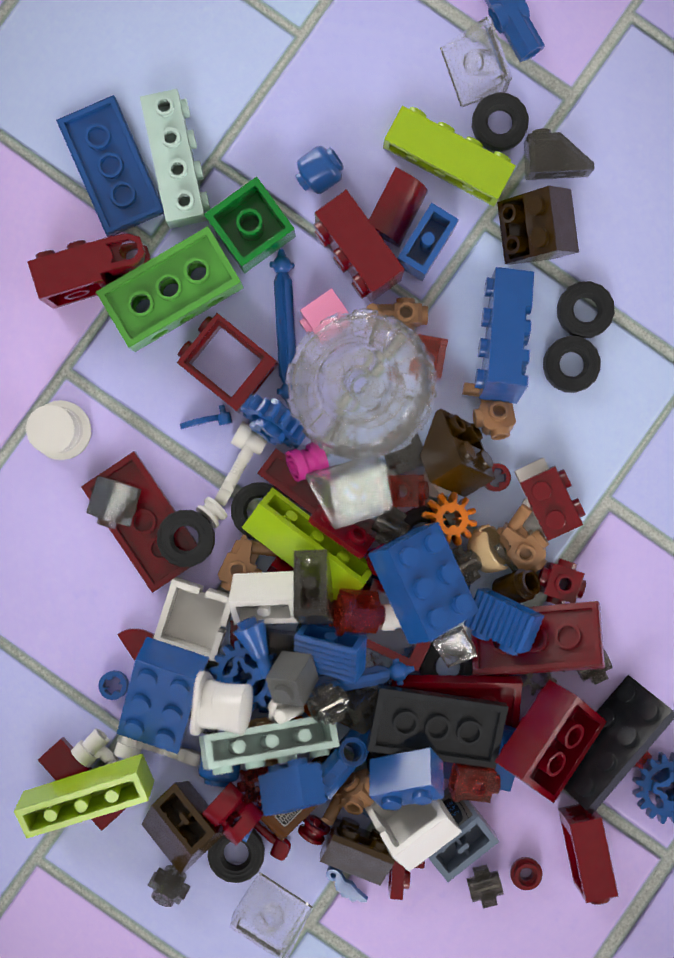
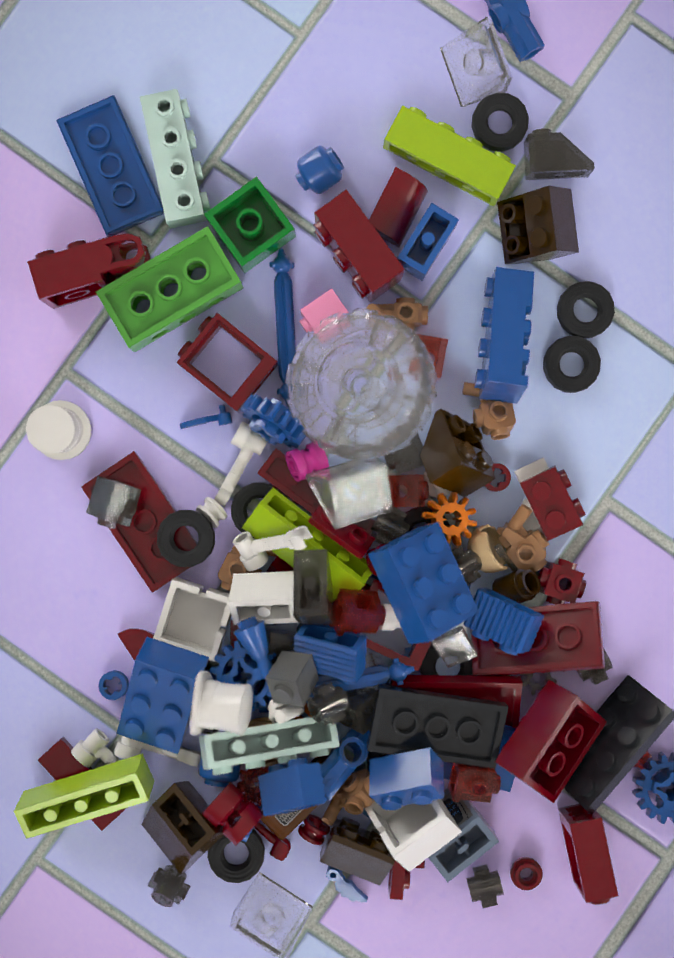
(253, 552): none -> white brick

